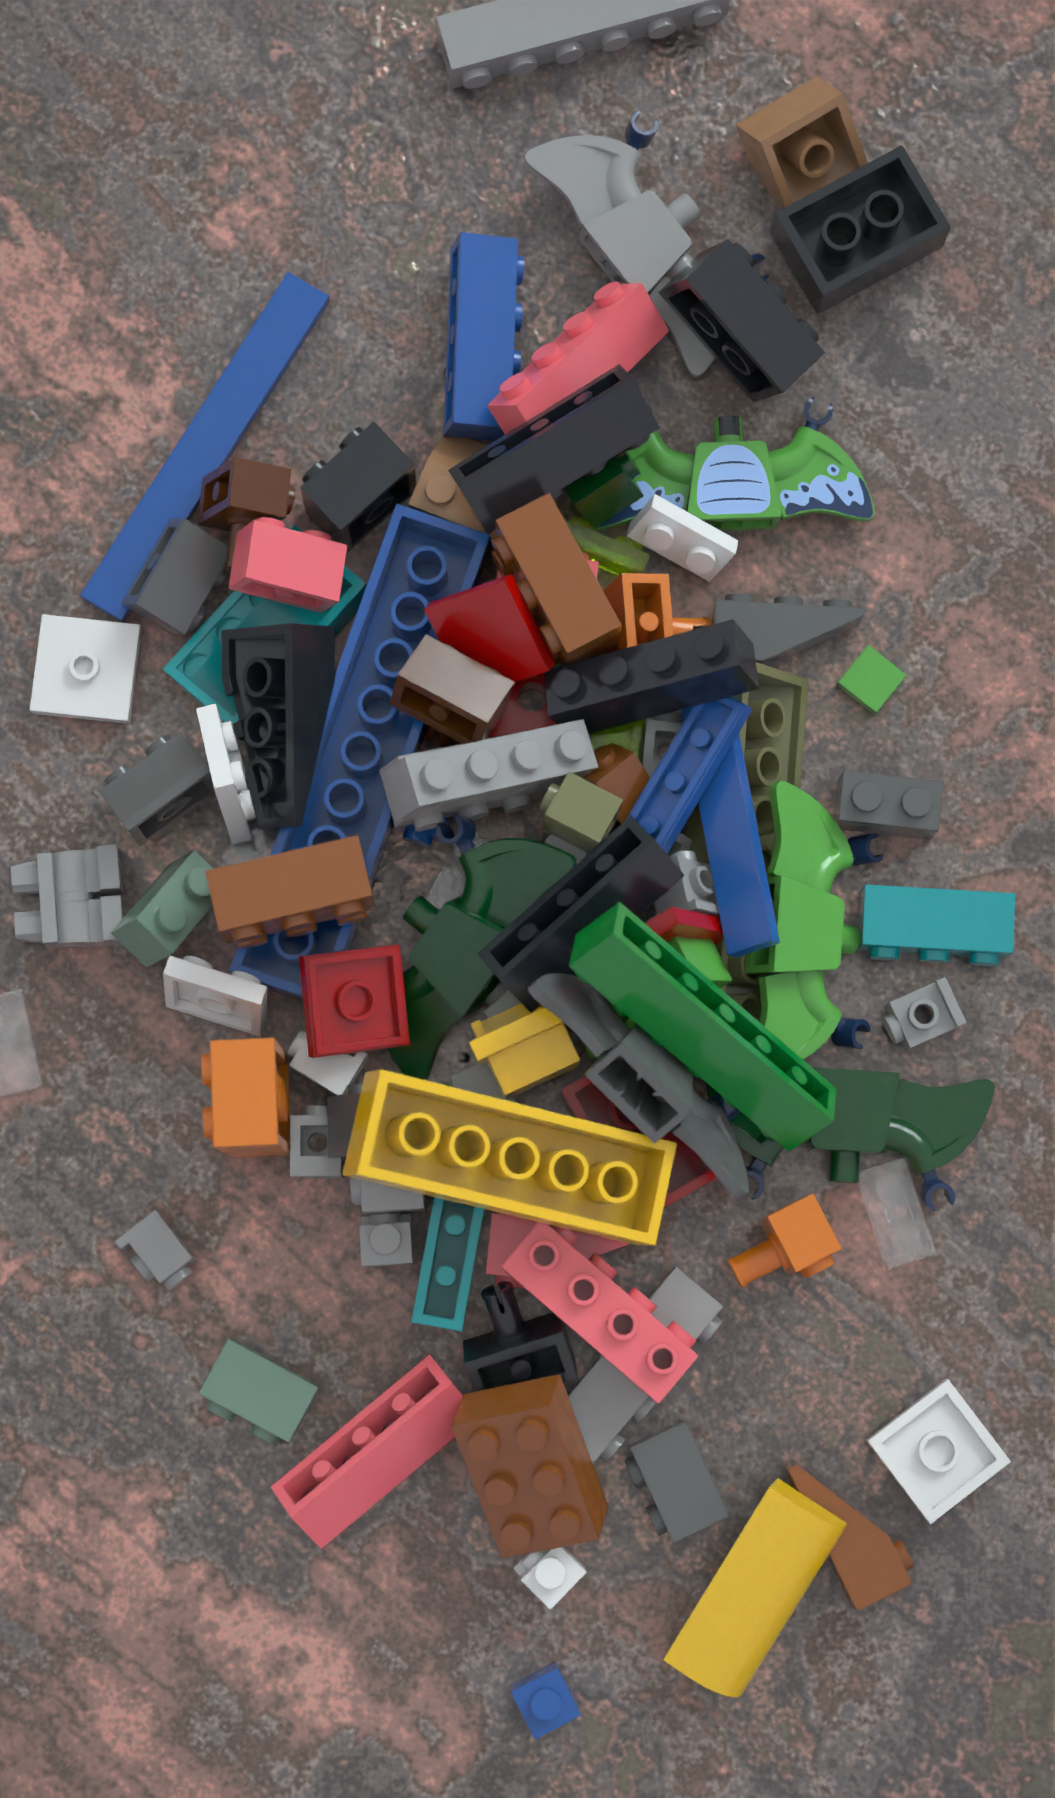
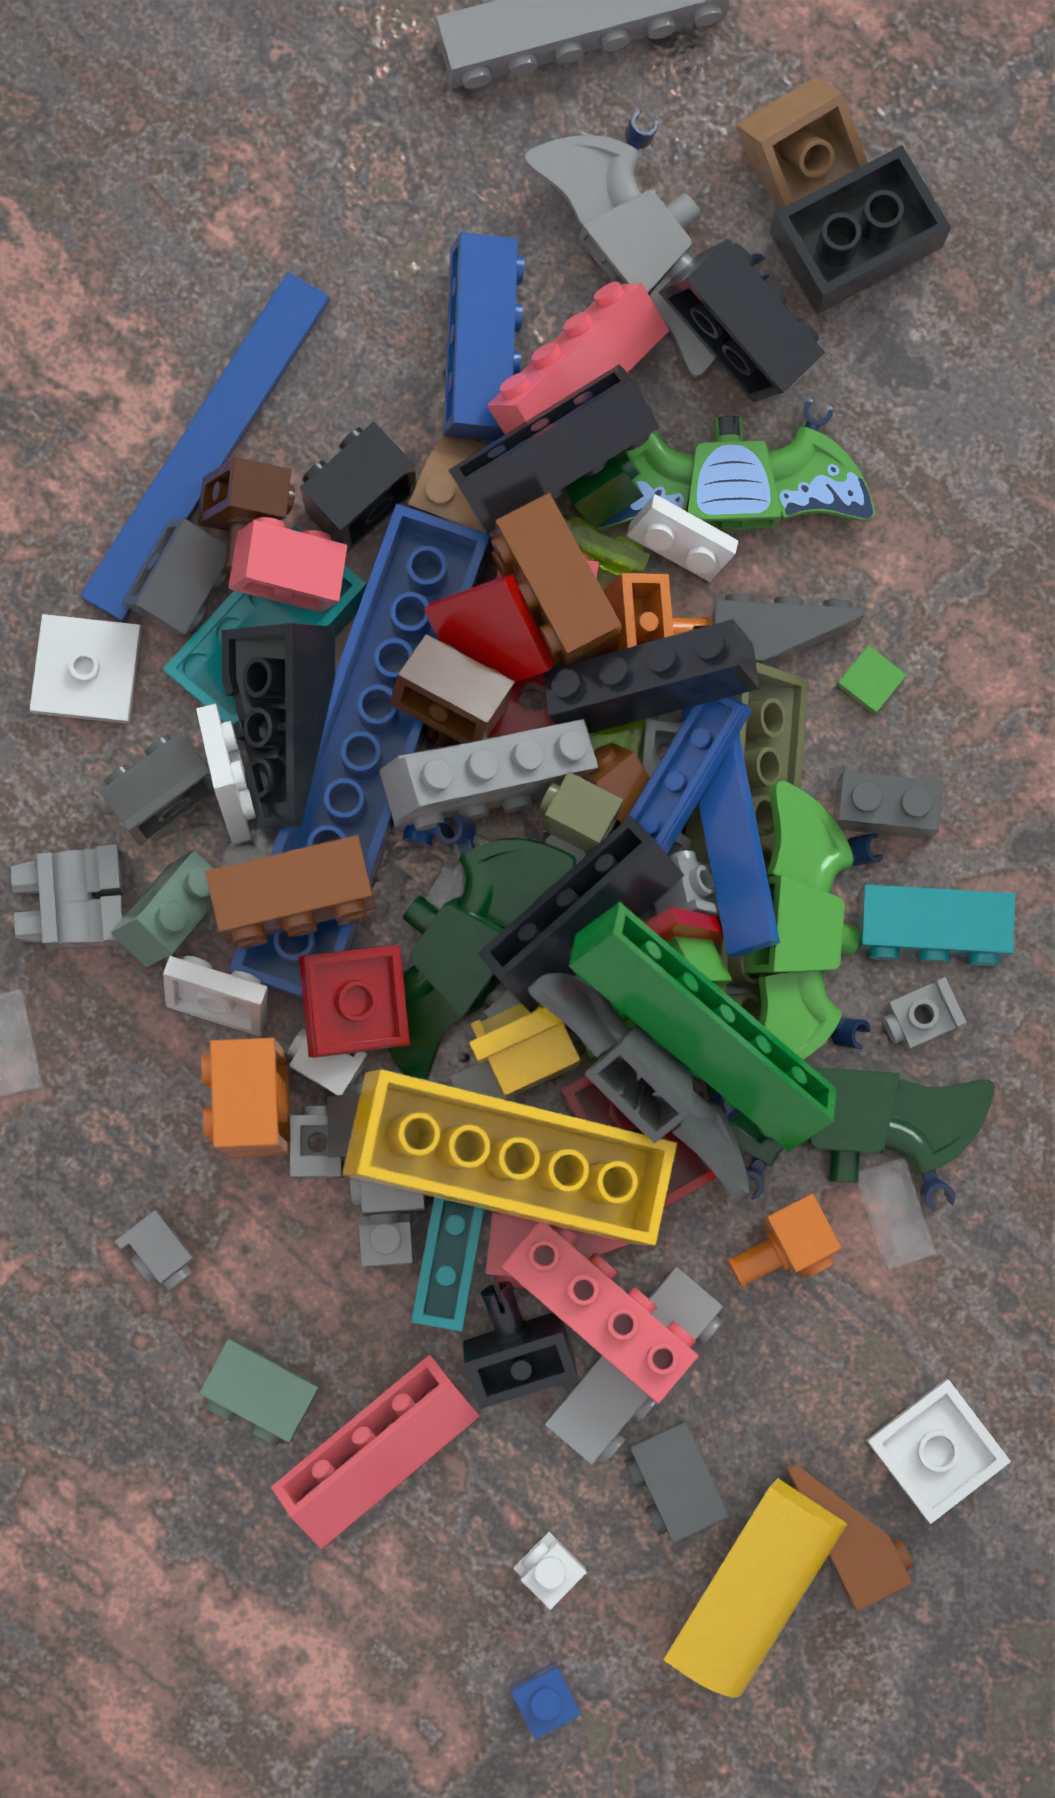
(530, 1466): dark orange brick -> none

